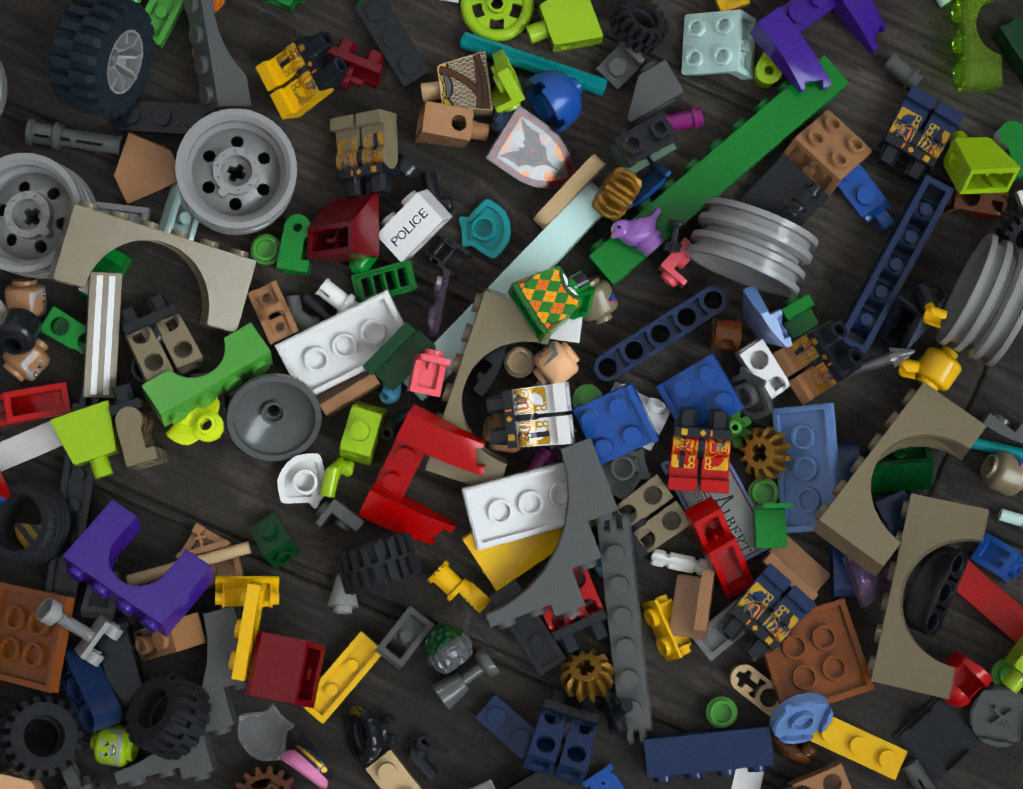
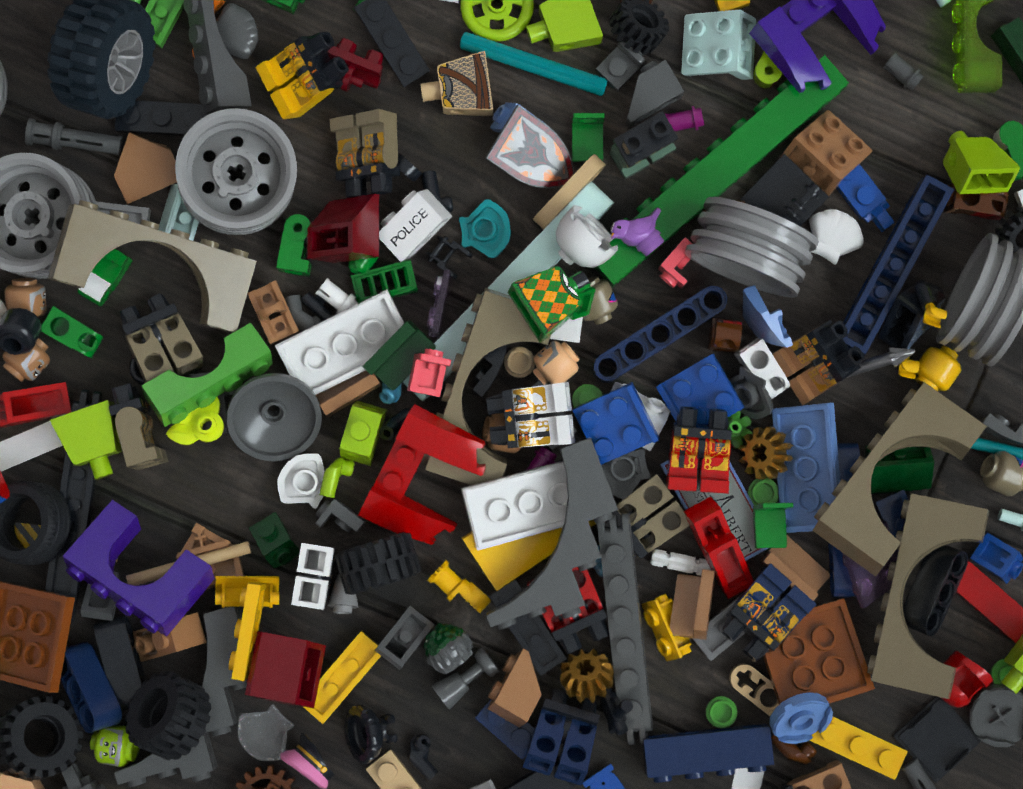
(51, 612): light grey bar -> none
(102, 334): dark tan tile -> none
(238, 30): none -> dark grey animal
(265, 249): bright green plate -> none
(315, 576): none -> white hips
(436, 127): medium nougat torso -> none
(508, 92): lime bracket -> none
(518, 692): none -> medium nougat slope
(555, 98): blue cylinder -> none
(583, 239): none -> white cylinder
(587, 136): none -> green bracket
(617, 193): pearl gold gear -> none
(651, 183): blue piece -> none
(674, 246): black piece -> none
(798, 315): green bracket -> none
(836, 234): none -> white animal
(915, 145): hips -> none

